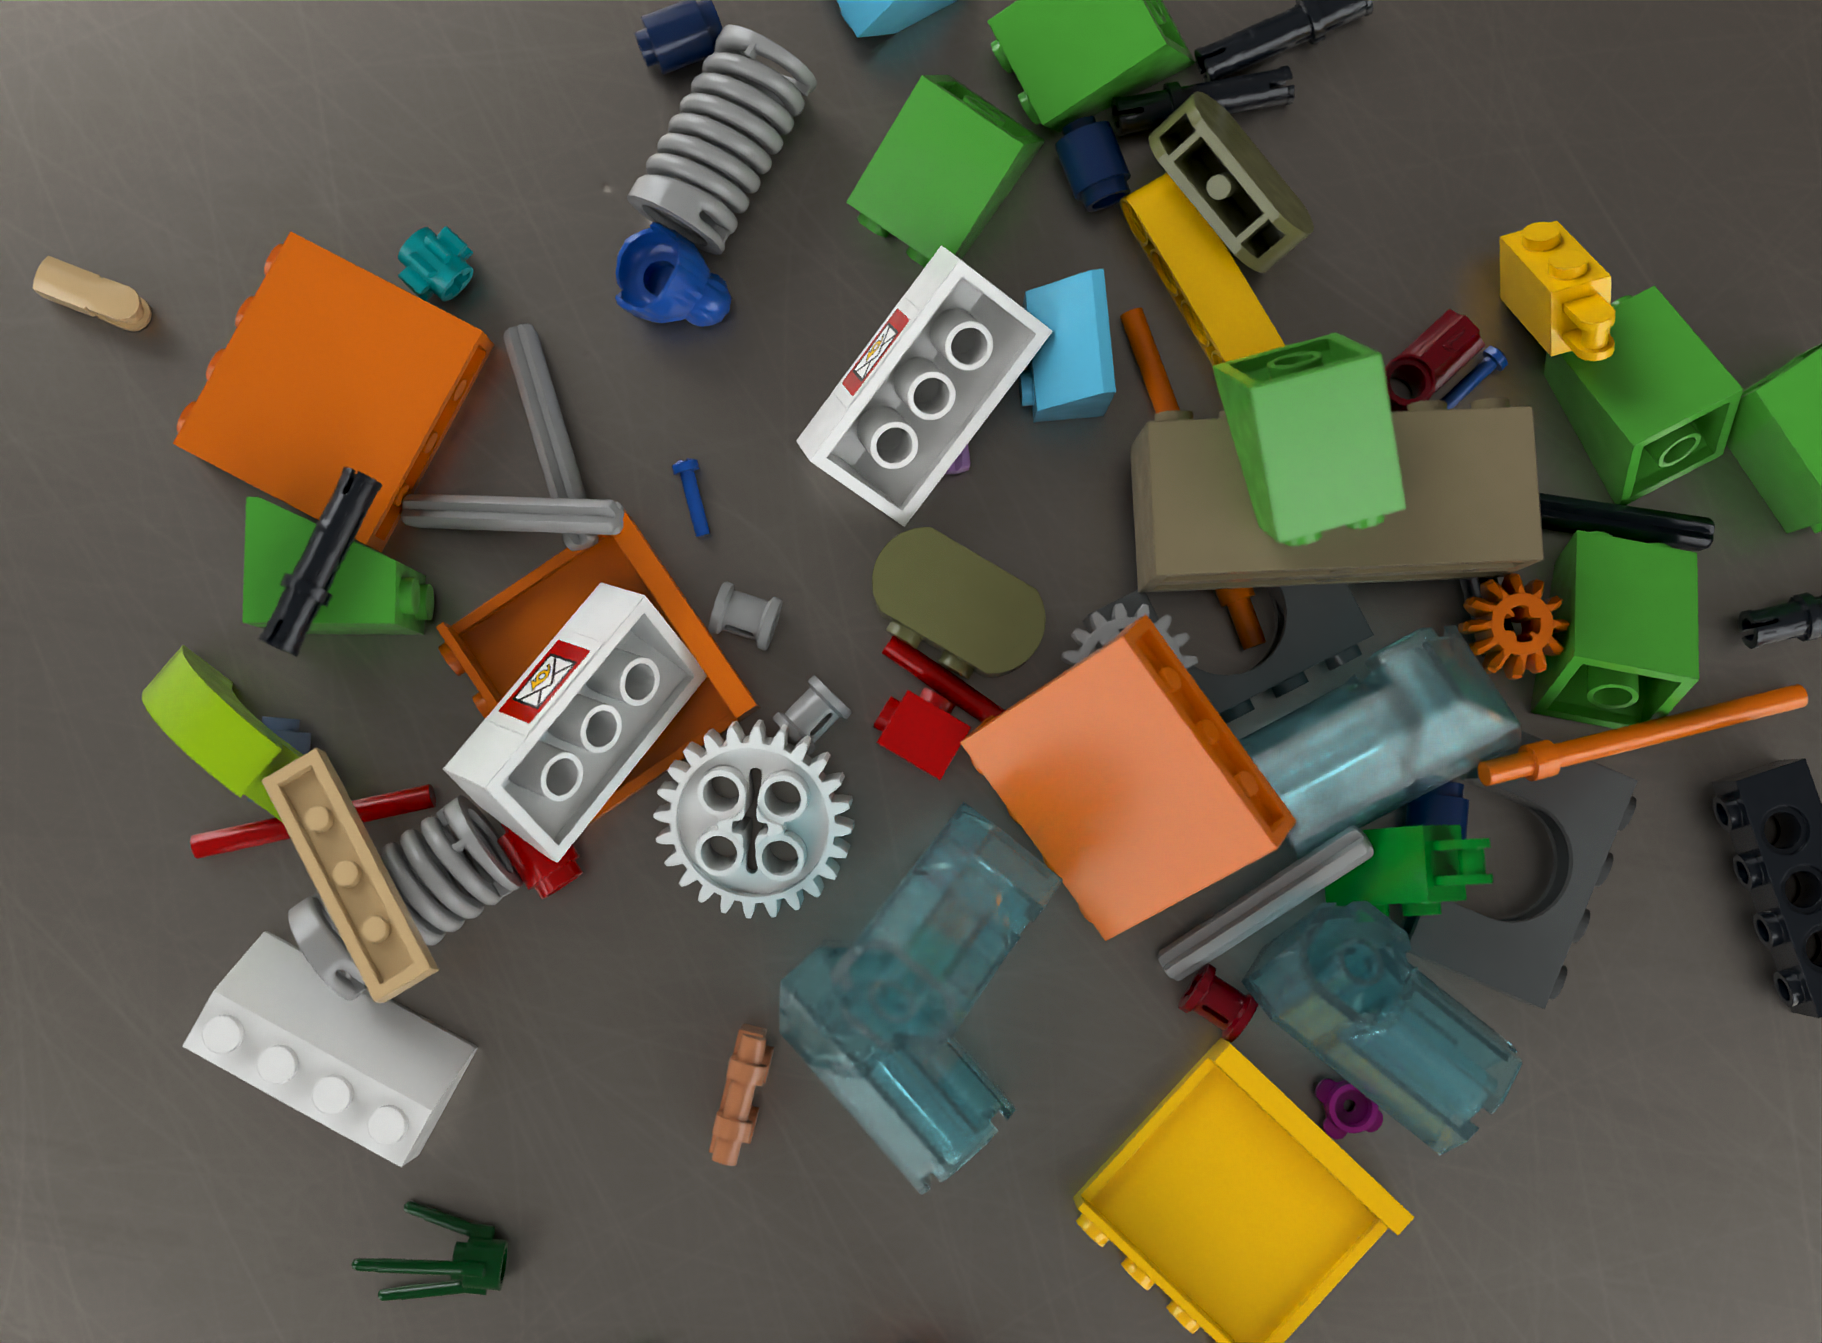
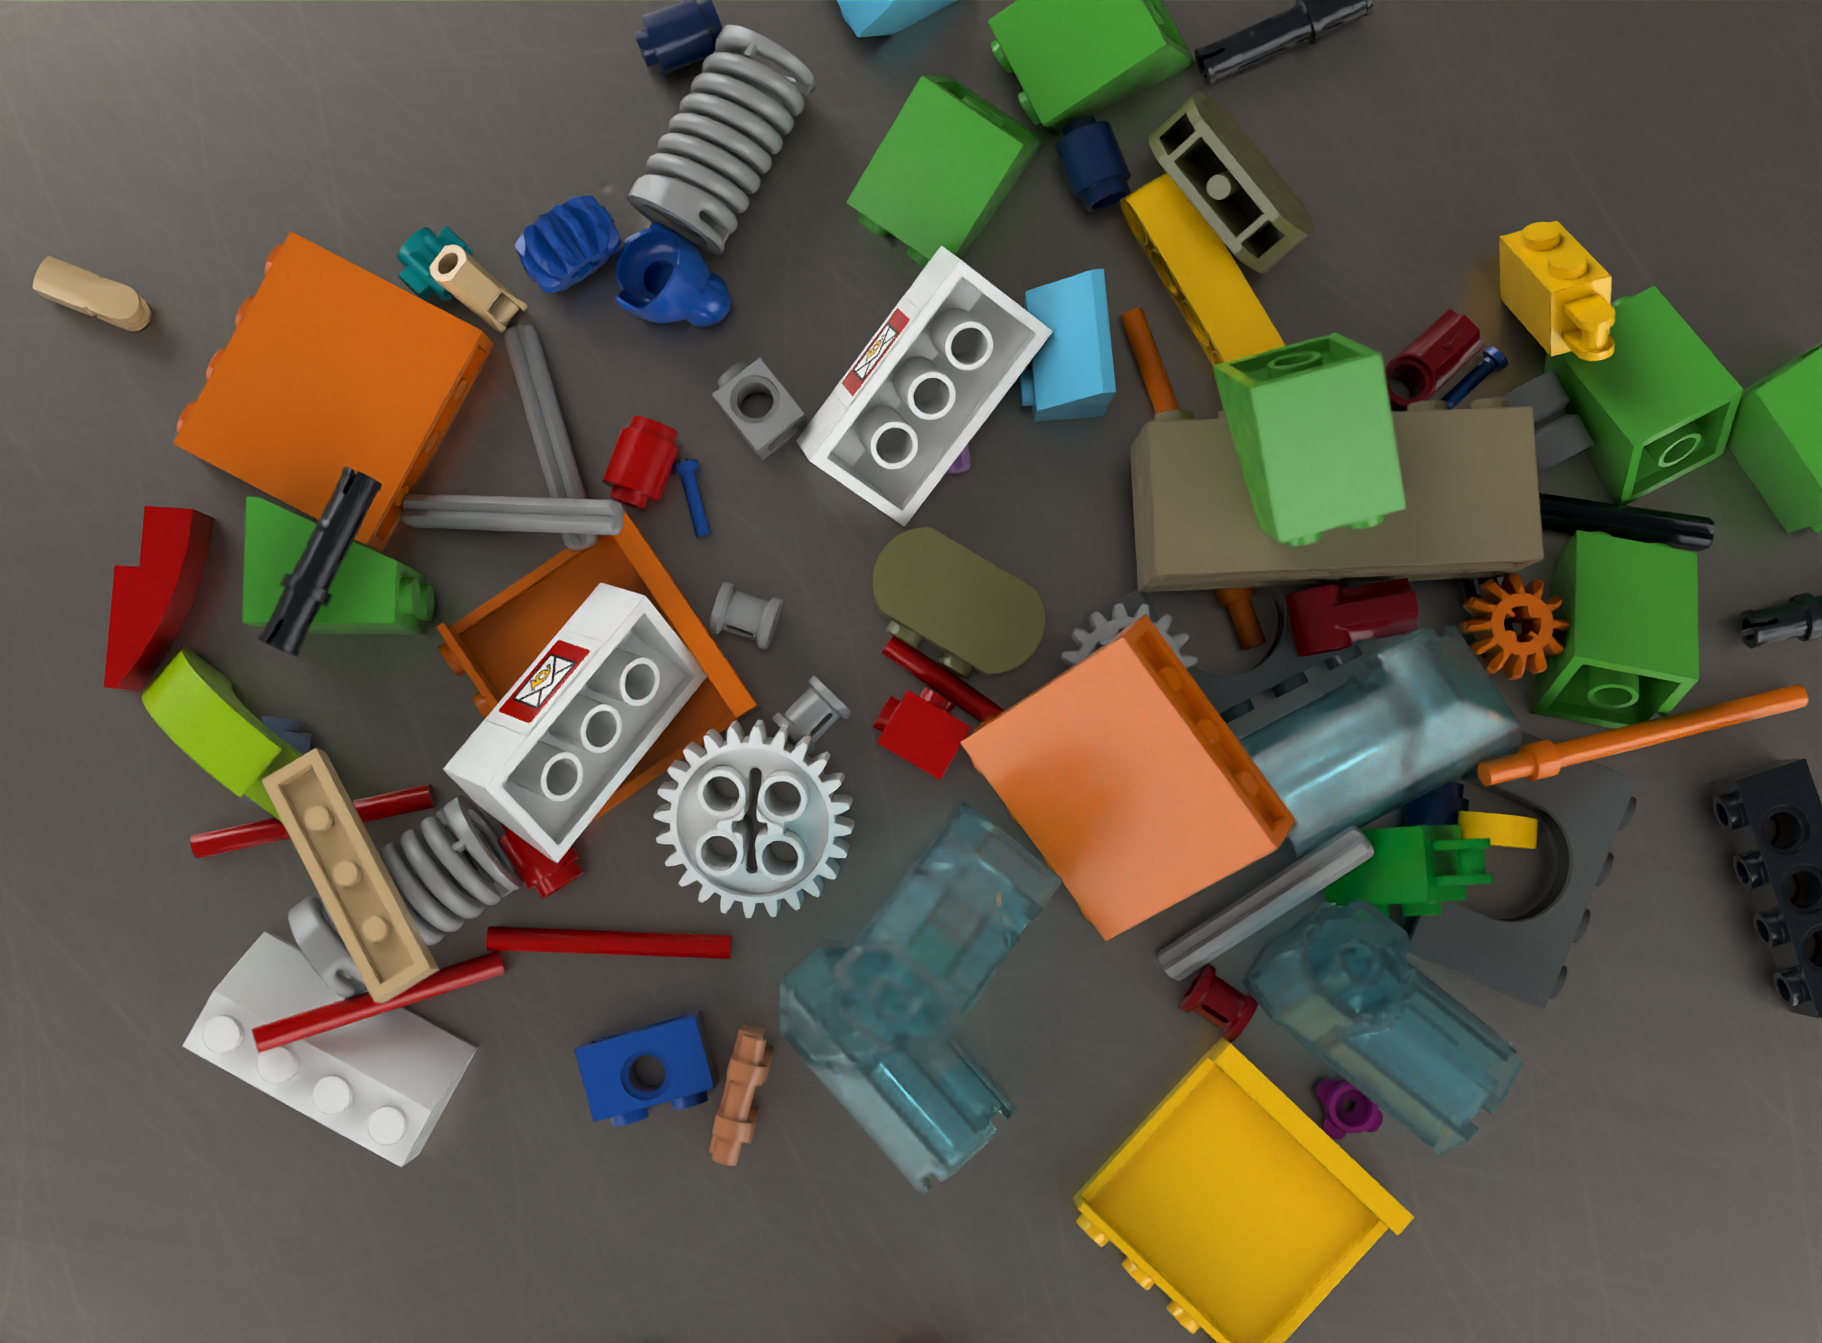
(156, 597): none -> red slope
(363, 1006): none -> red bar
(473, 1269): dark green plant -> none
(476, 287): none -> tan bar
(568, 243): none -> blue gear
(609, 942): none -> red bar
(610, 1075): none -> blue brick
(641, 462): none -> red brick
(767, 432): none -> light grey brick
(1233, 93): black pin -> none
(1335, 617): none -> dark red piece
(1501, 829): none -> yellow beam
(1555, 431): none -> dark grey wheel

